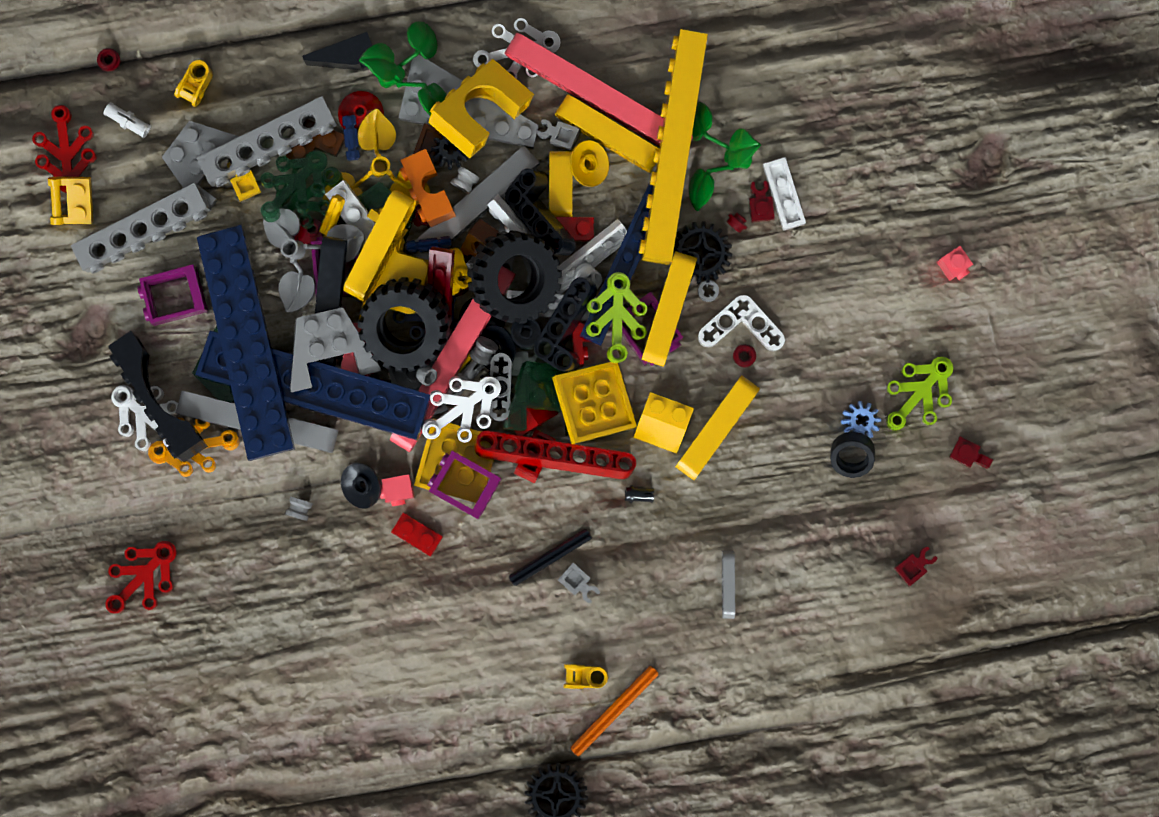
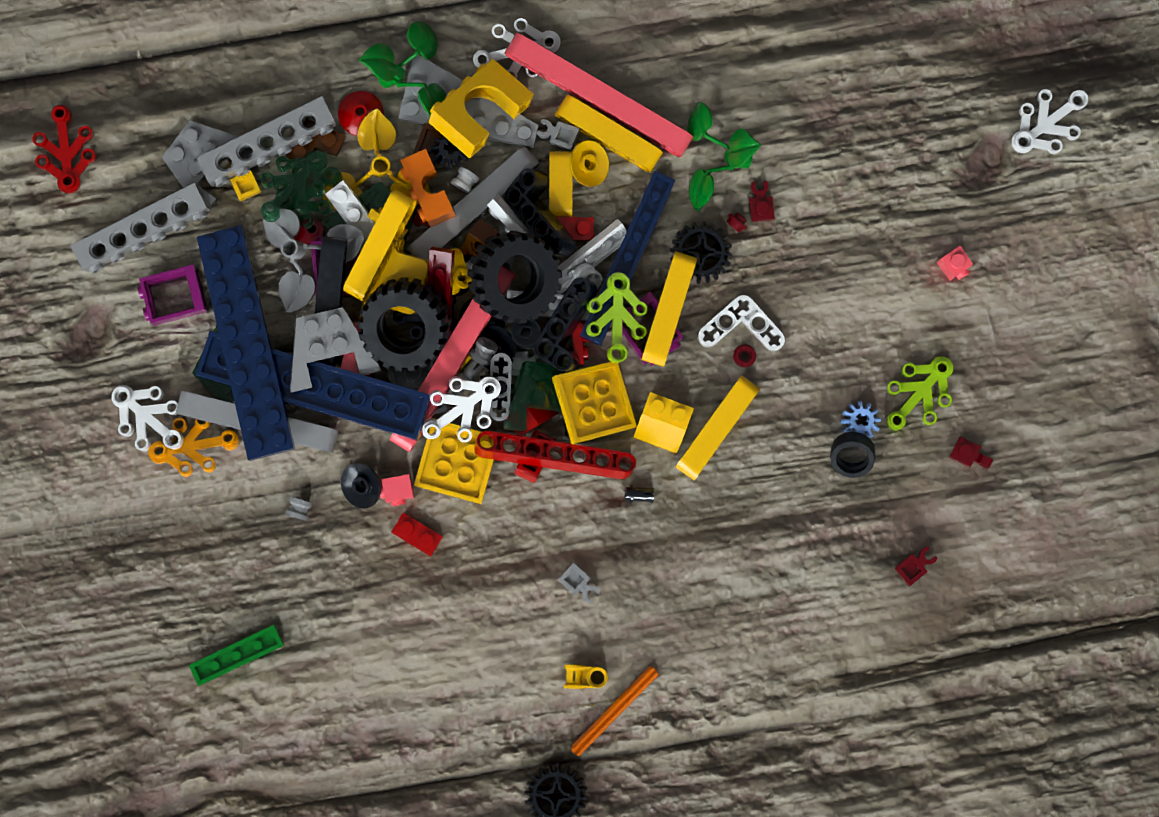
(78, 200): yellow plate -> none
(103, 55): dark red plate -> none
(127, 120): white pin -> none
(134, 360): black arch -> none
(144, 574): red plant -> none
(194, 84): yellow piece -> none
(236, 655): none -> green plate
(332, 213): yellow axle -> none
(341, 54): black slope -> none
(351, 137): dark blue axle -> none
(425, 244): dark blue axle -> none
(429, 372): light grey hinge -> none
(484, 498): magenta window -> none
(550, 557): black axle -> none
(674, 147): yellow brick -> none
(701, 292): light grey bush -> none
(728, 585): light grey beam -> none
(784, 194): white plate -> none
(1046, 124): none -> white plant

